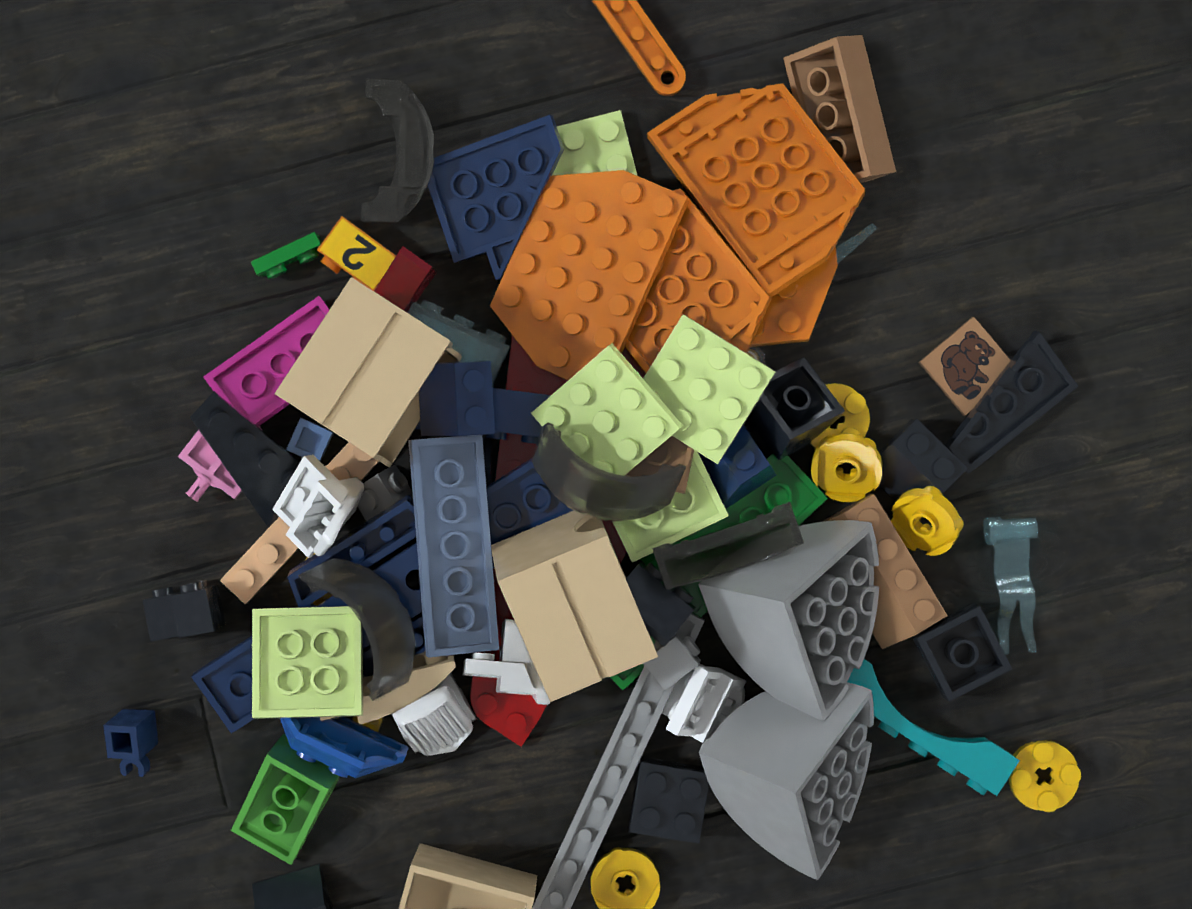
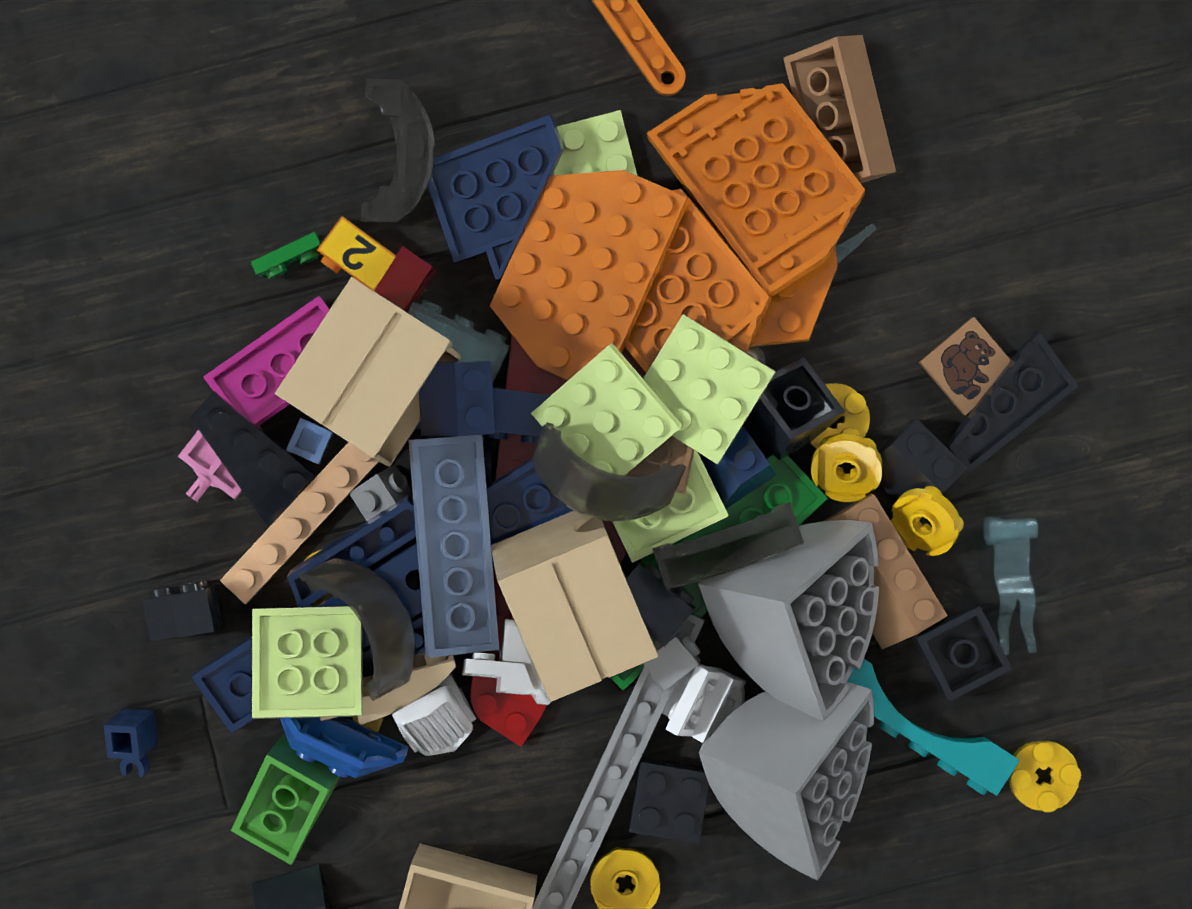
(317, 505): white piece -> none

